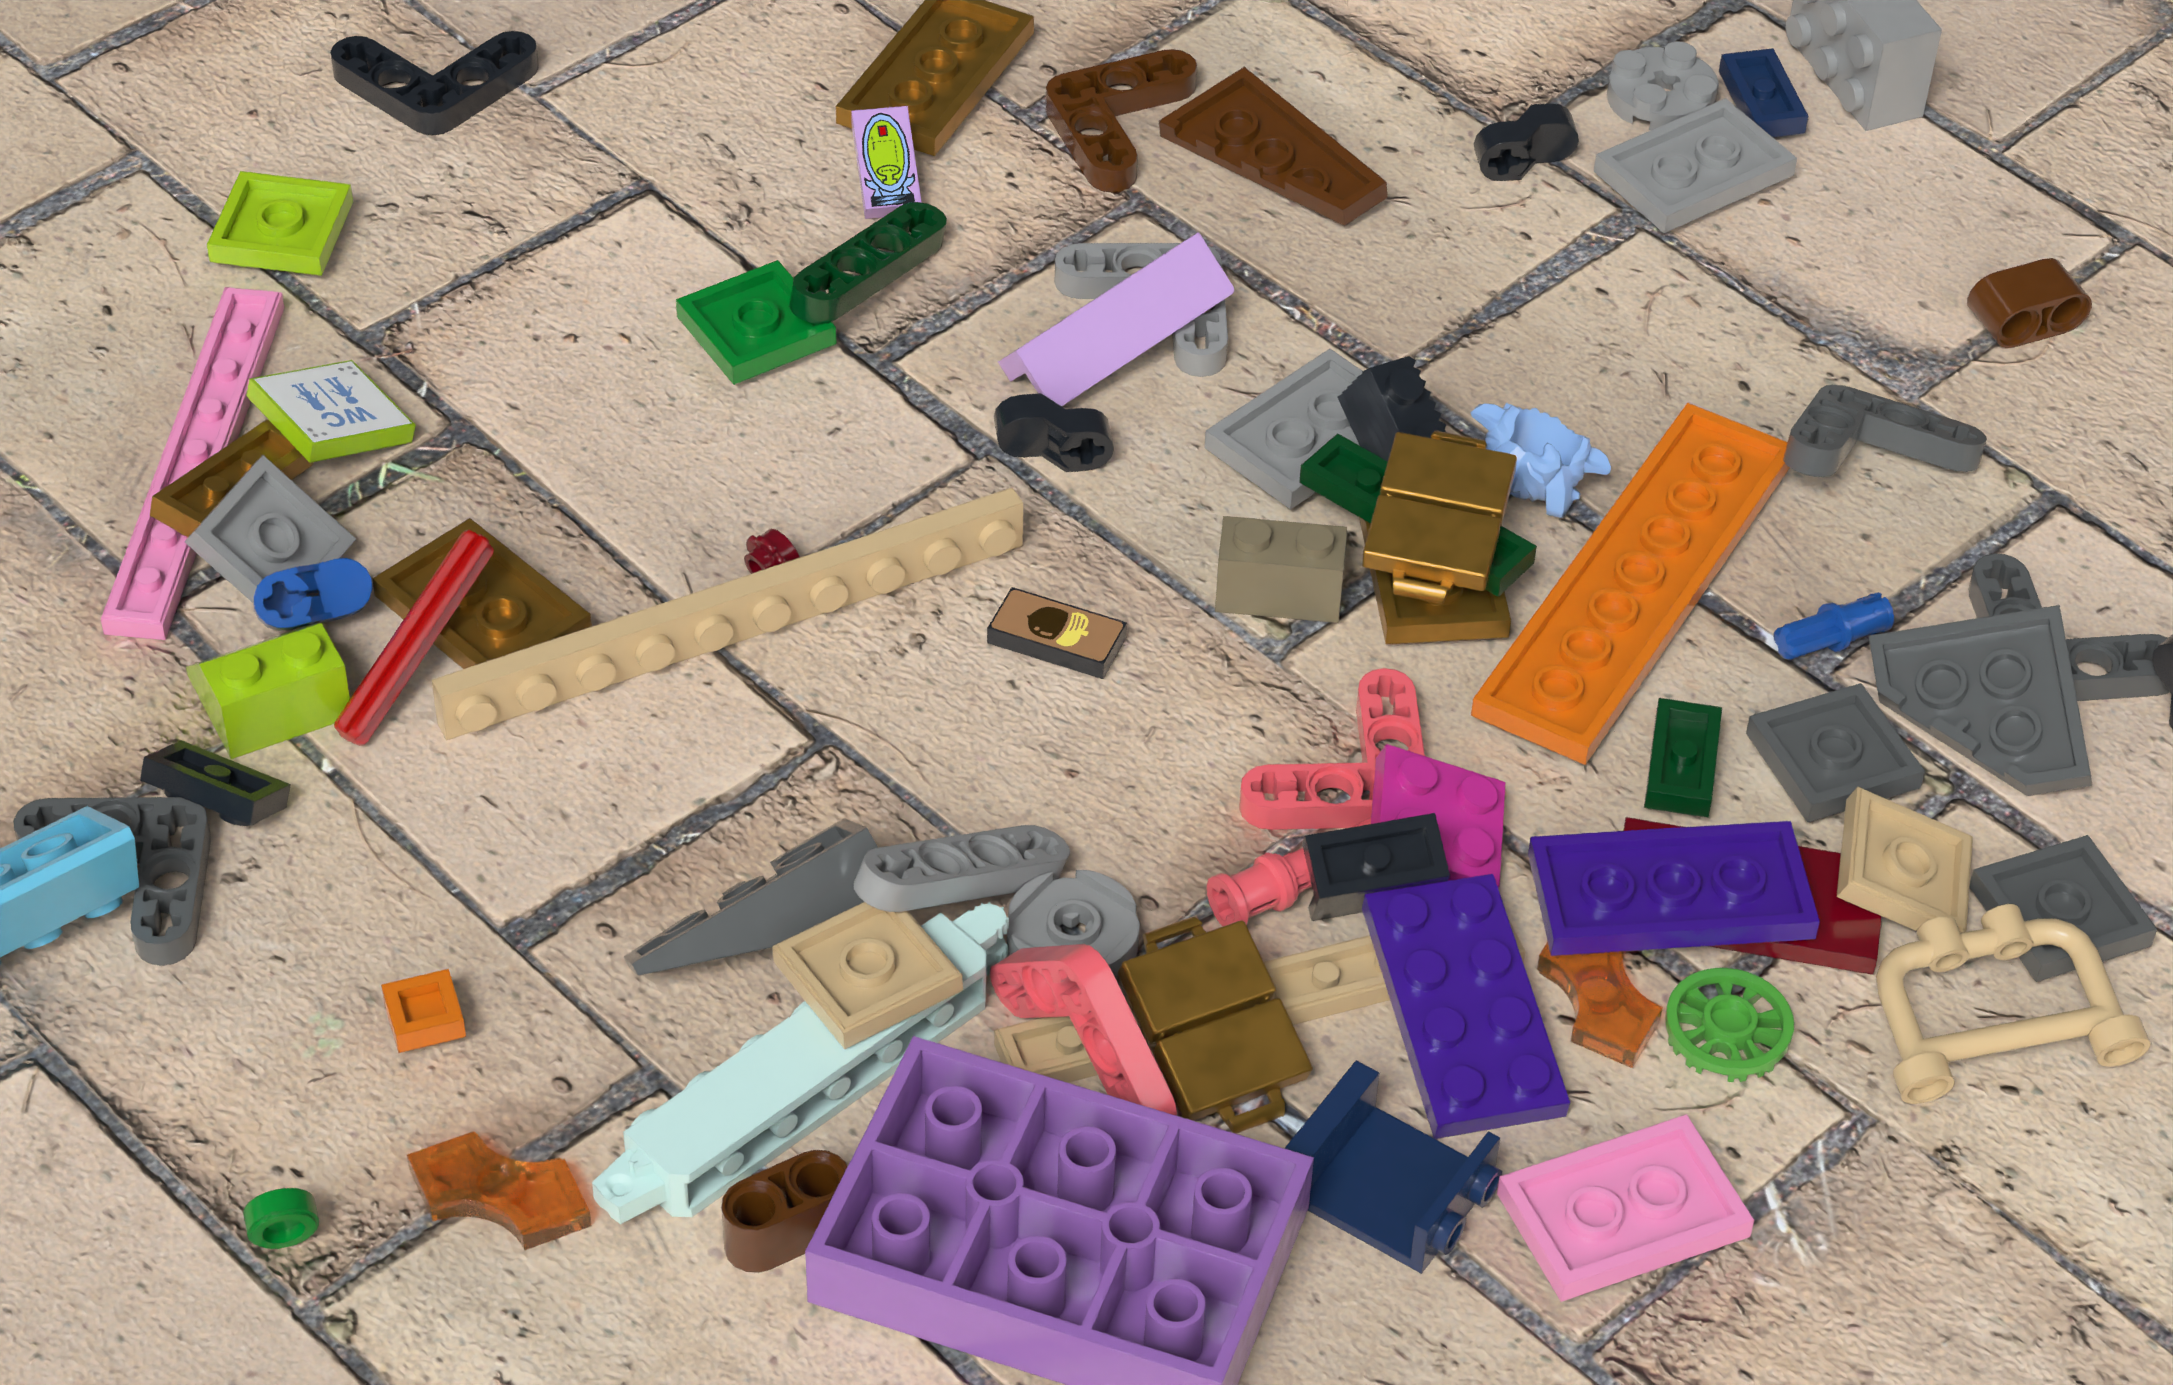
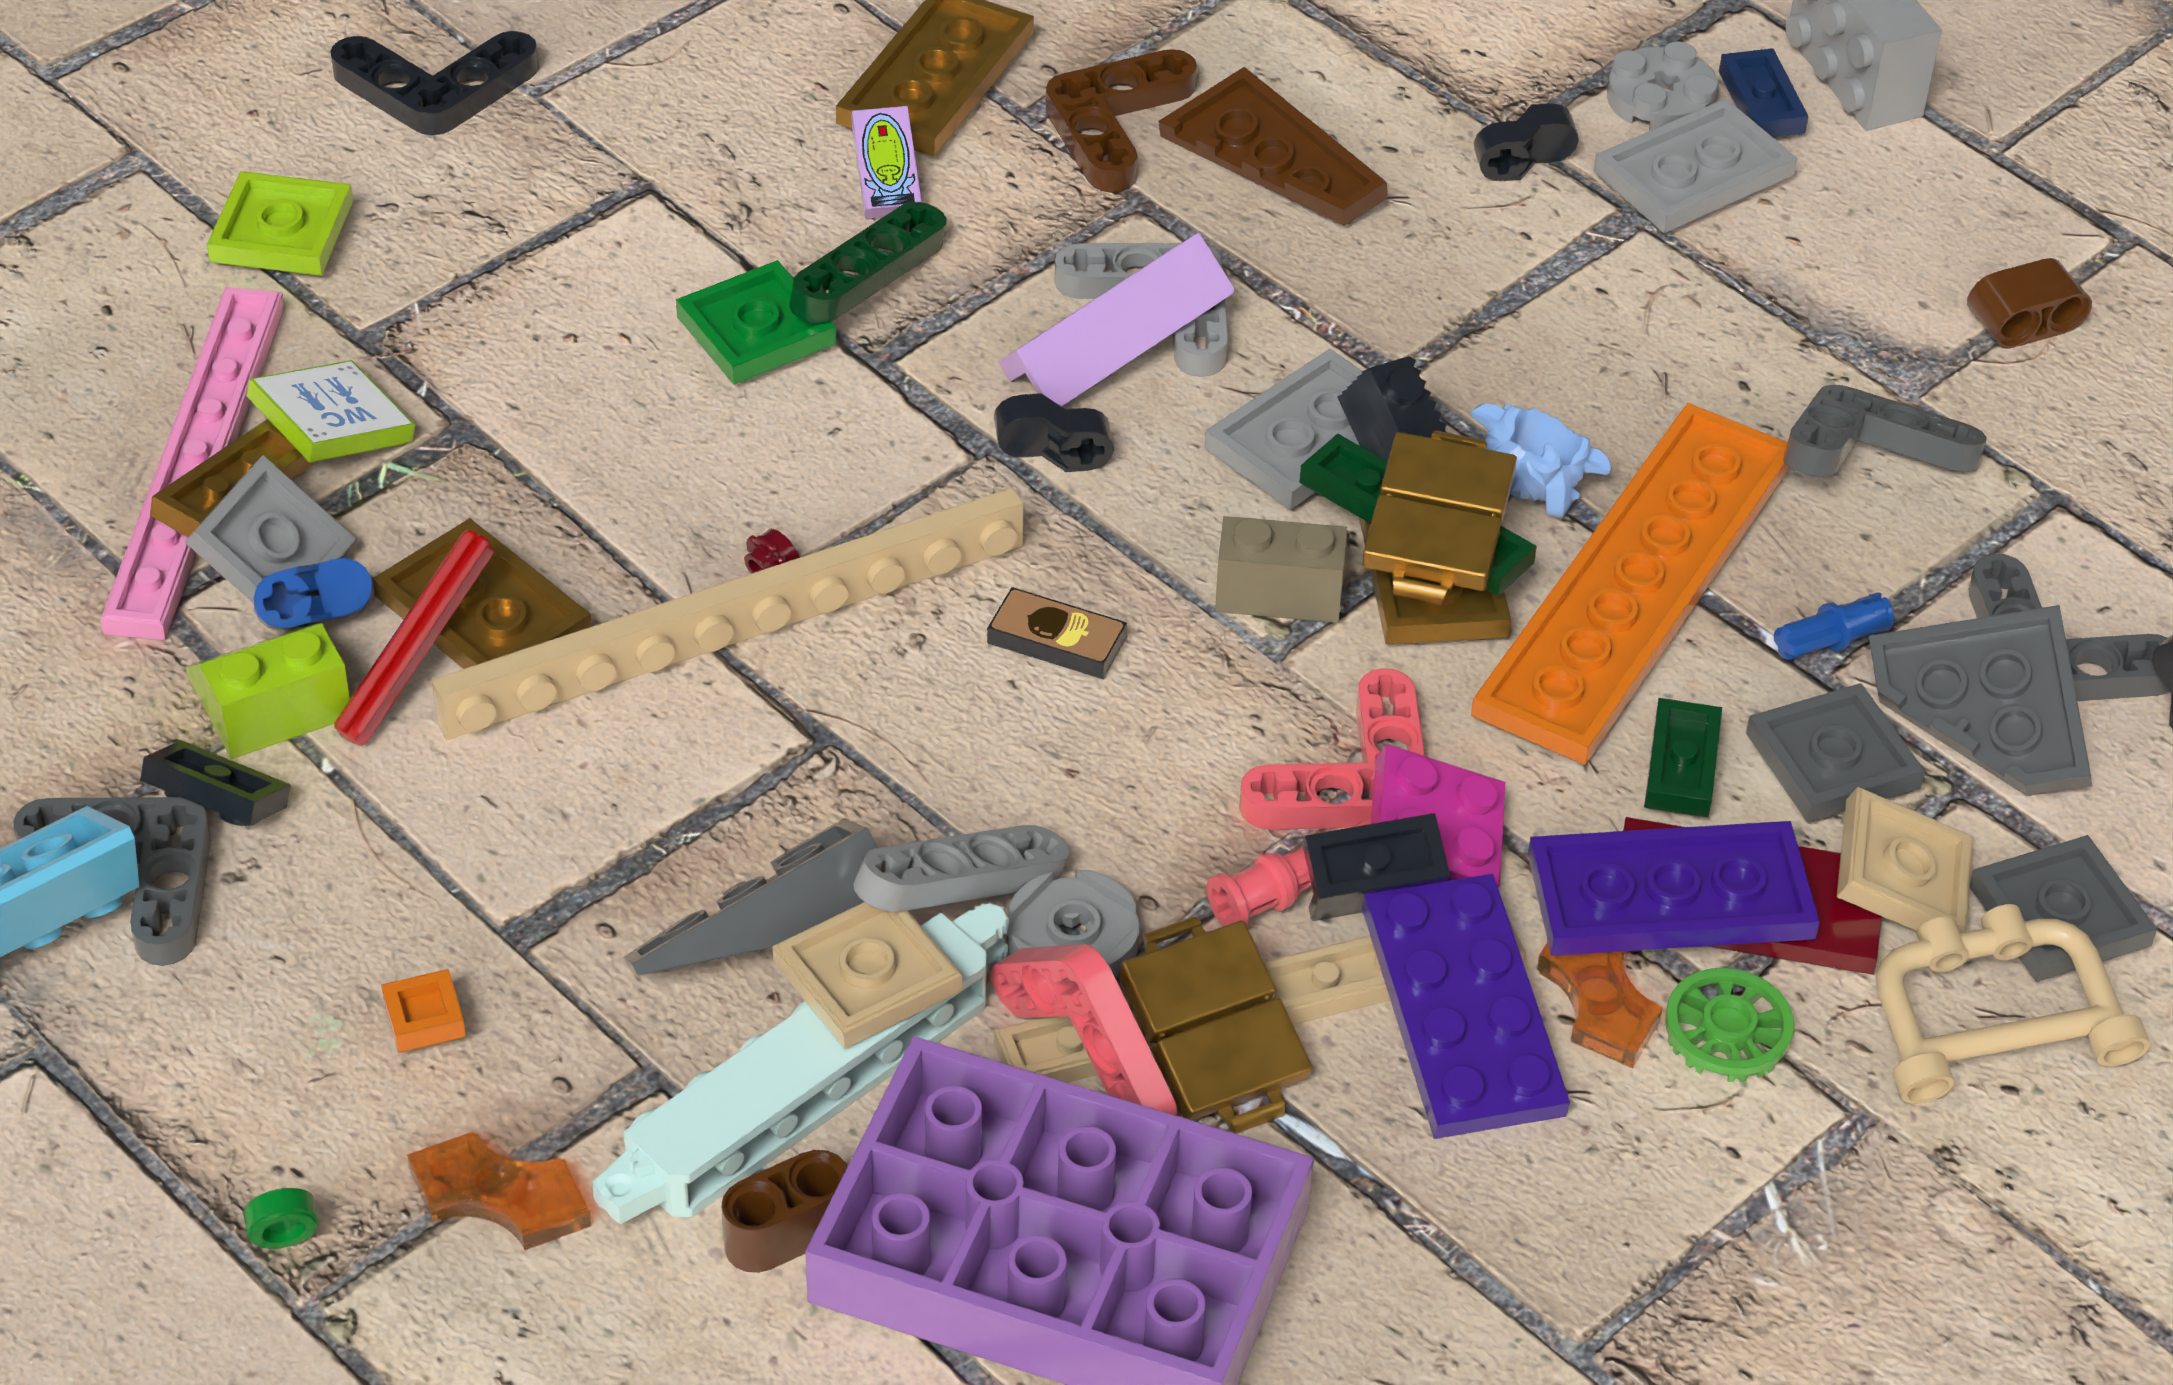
(1388, 1177): dark blue panel -> none
(1624, 1207): bright pink plate -> none

